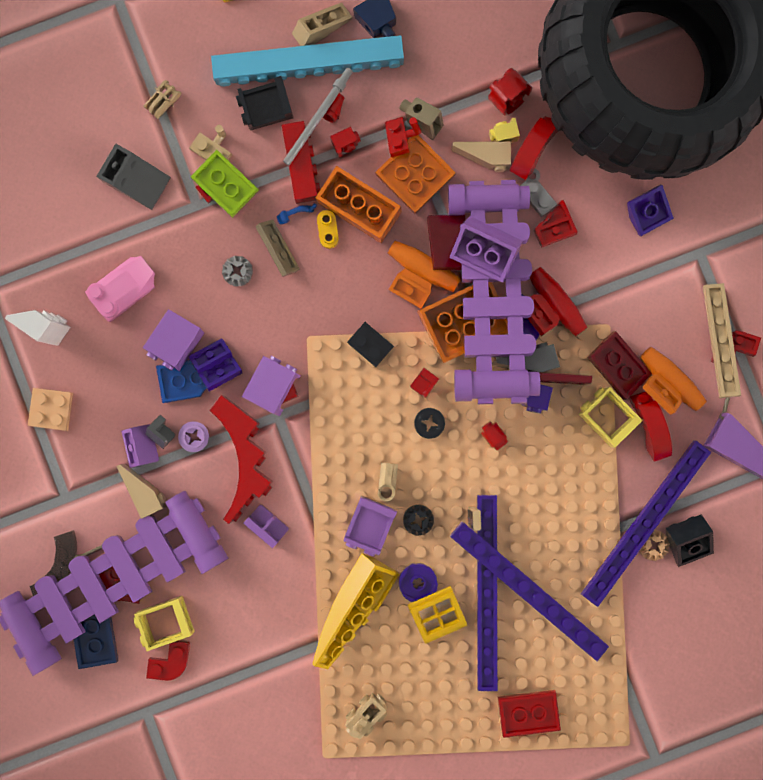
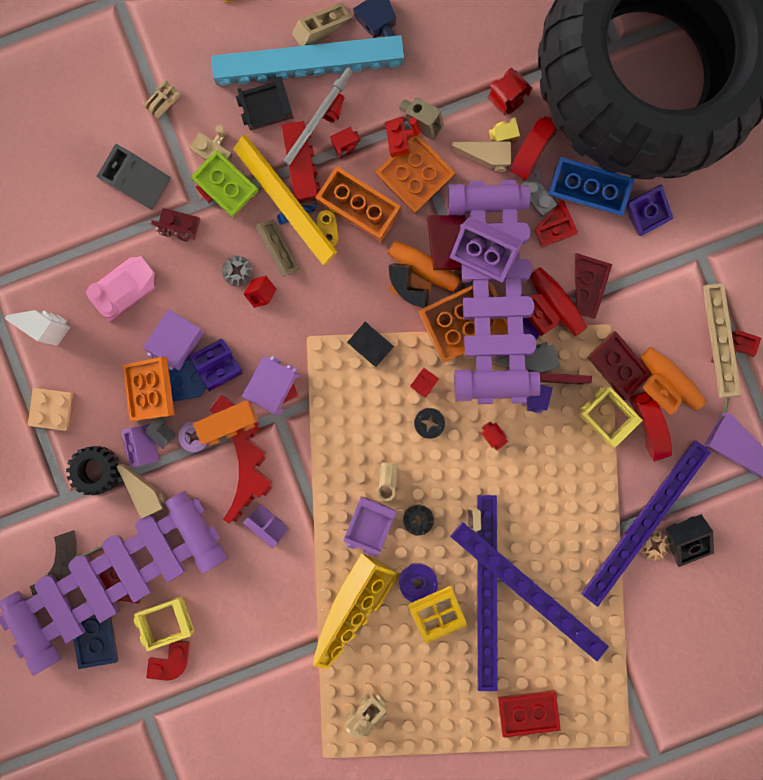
(78, 470): none -> black tyre
(148, 389): none -> orange plate
(177, 224): none -> dark red bracket
(226, 423): none -> orange brick
(260, 291): none -> red panel
(284, 200): none -> yellow tile
(401, 280): none -> black brick
(590, 186): none -> blue brick
(590, 283): none -> dark red wing

